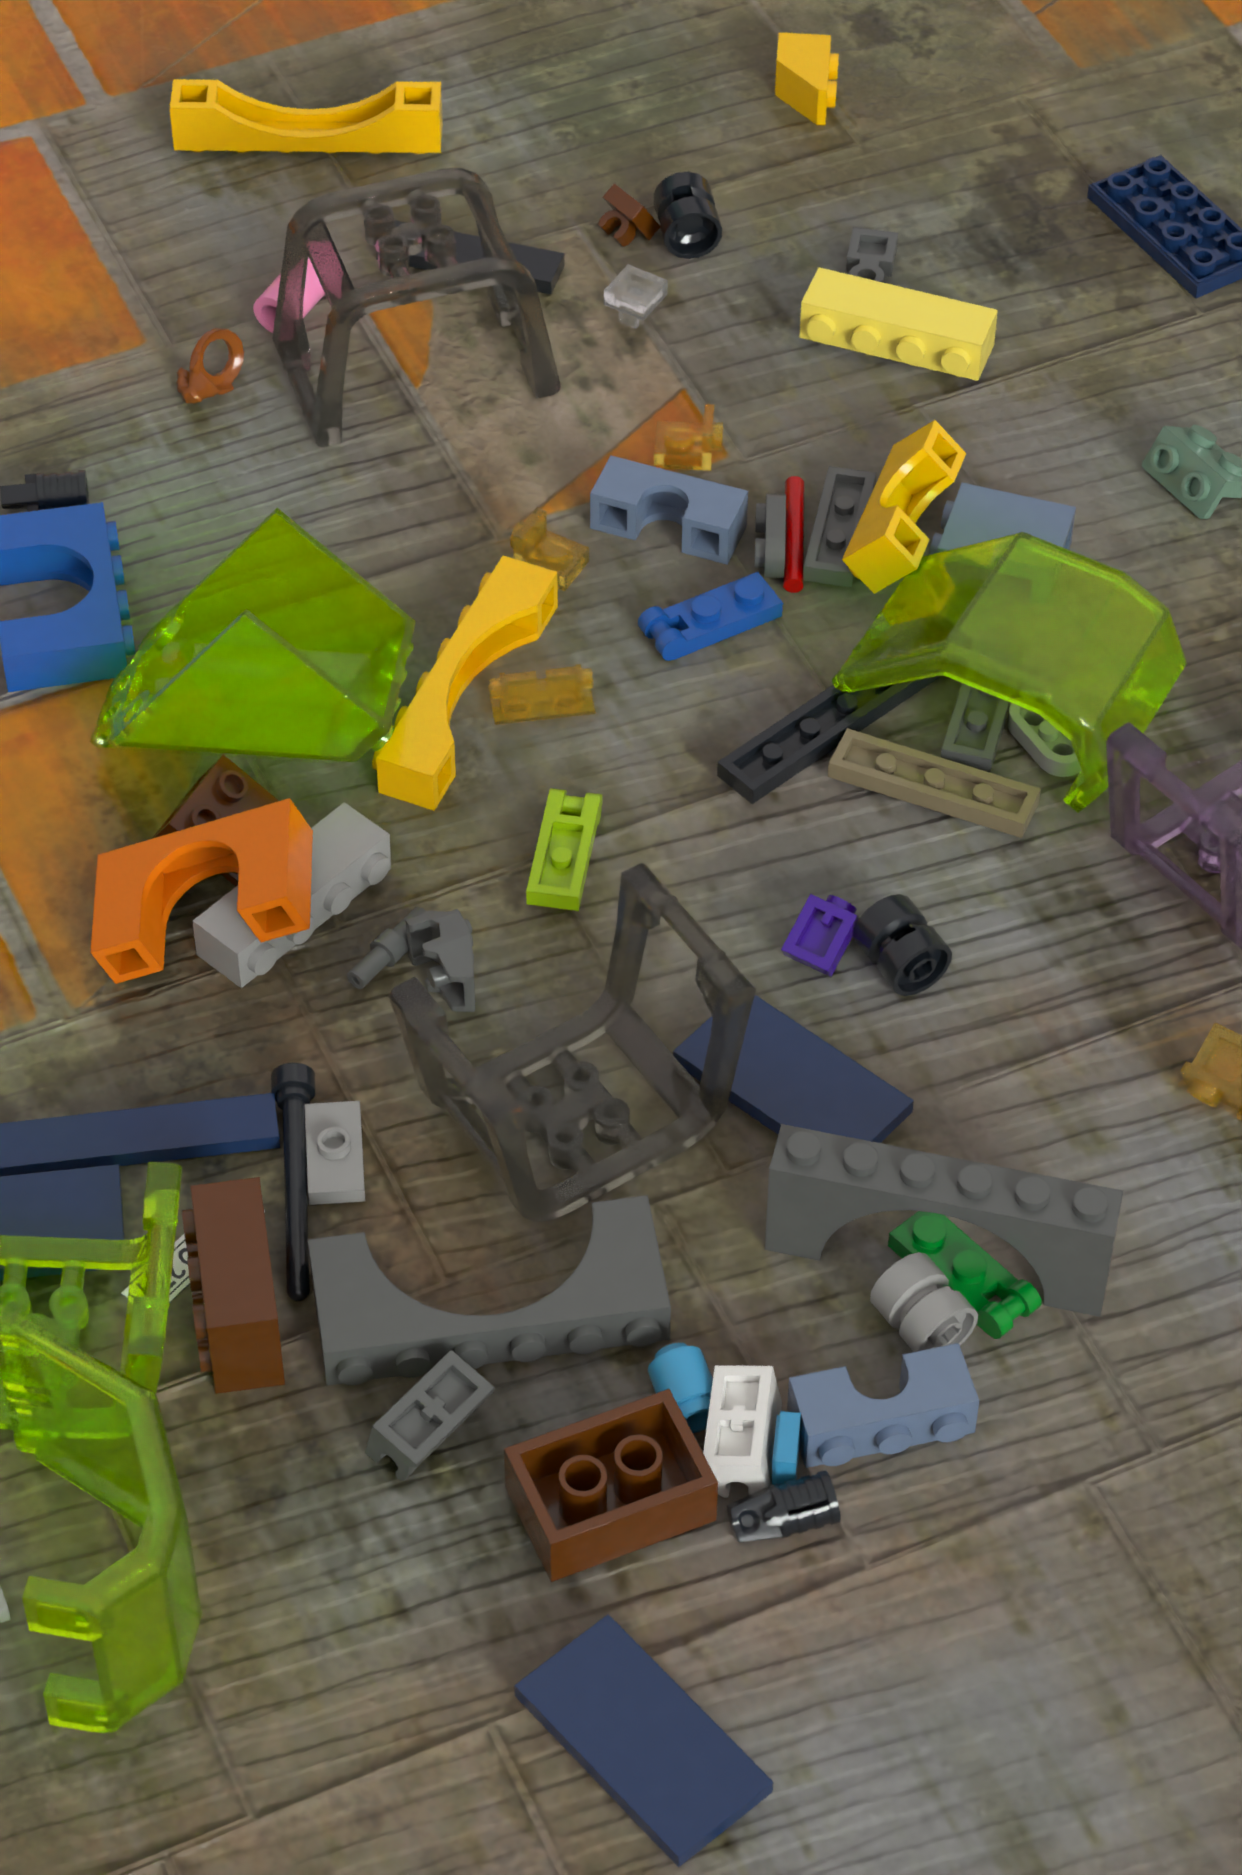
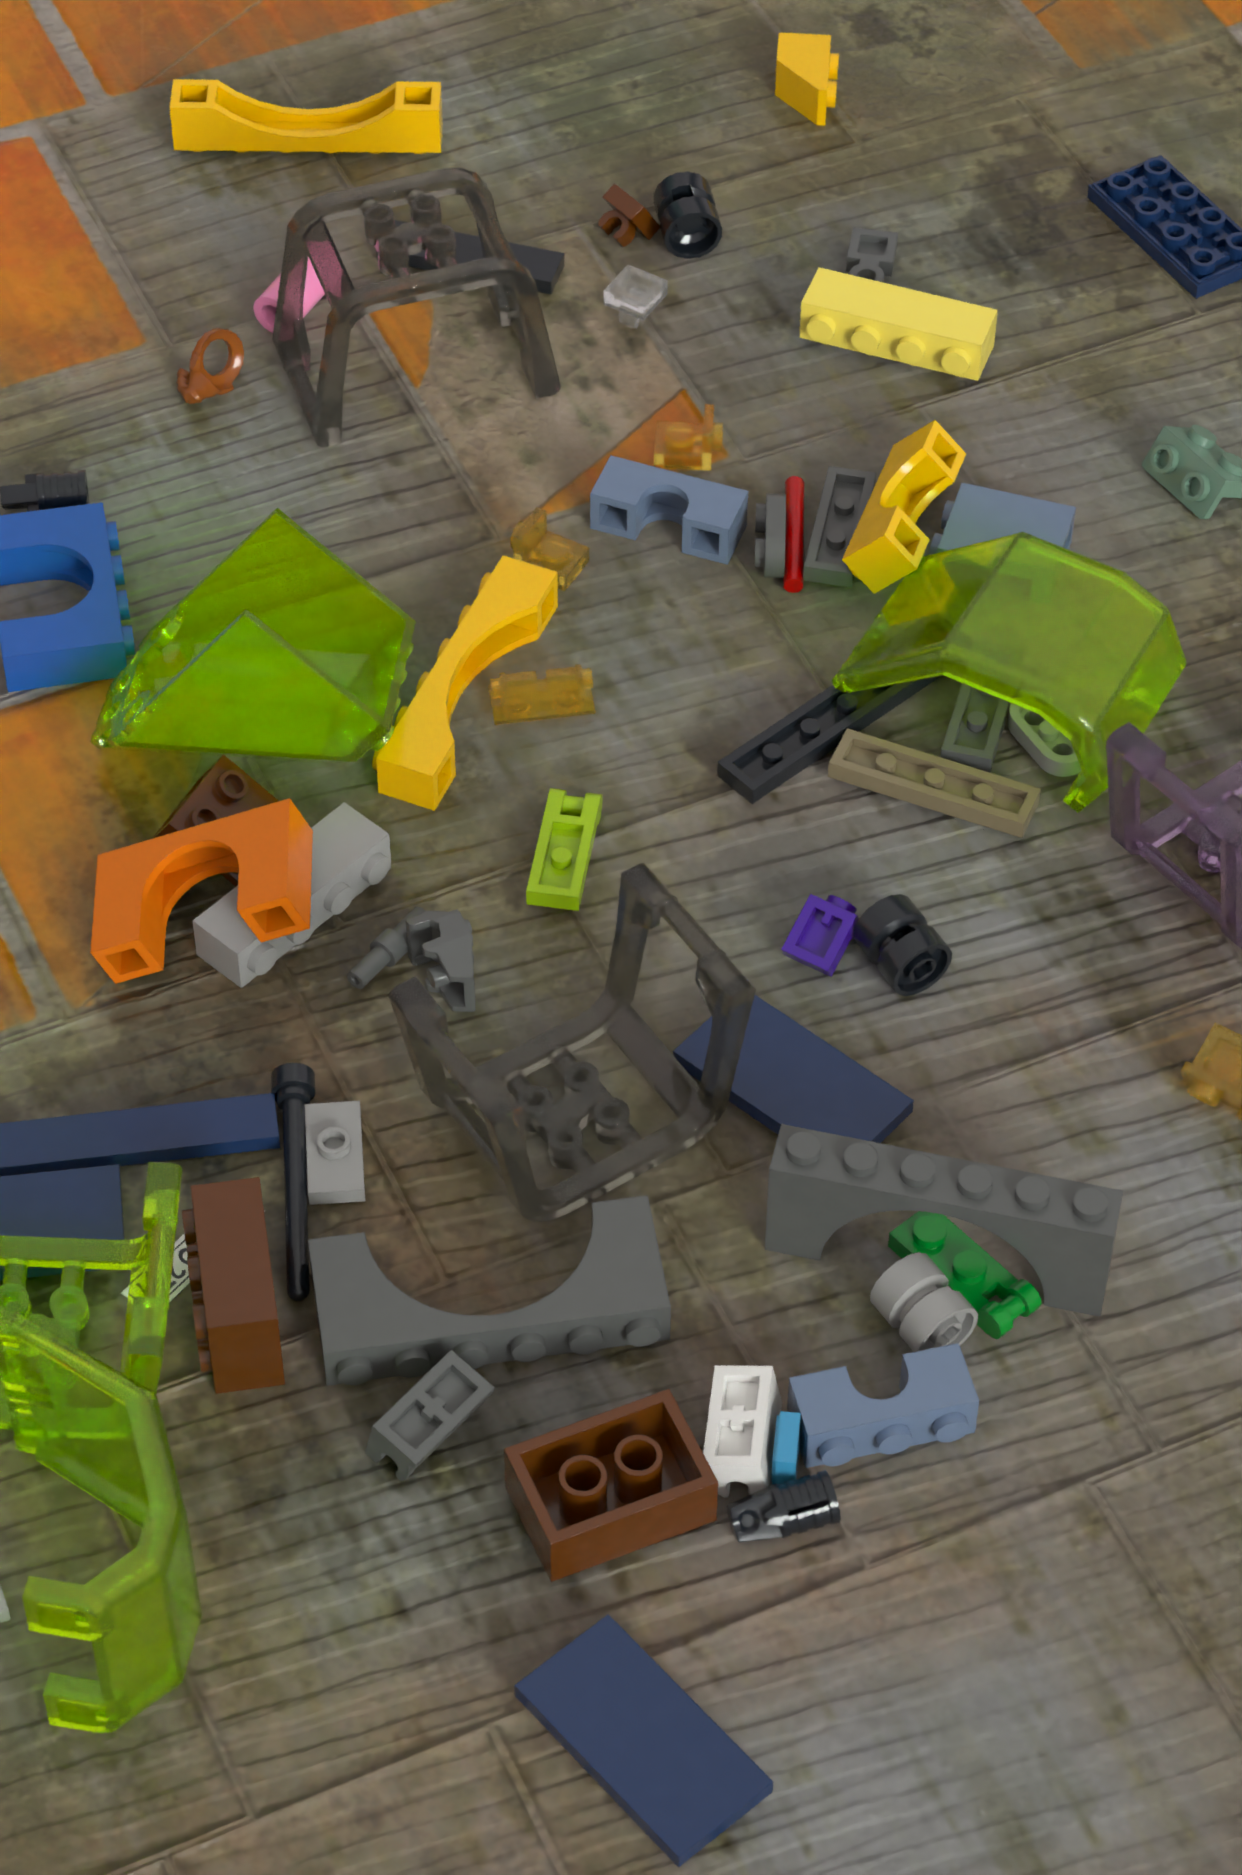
(688, 1378): dark azure brick -> none
(711, 616): blue plate -> none

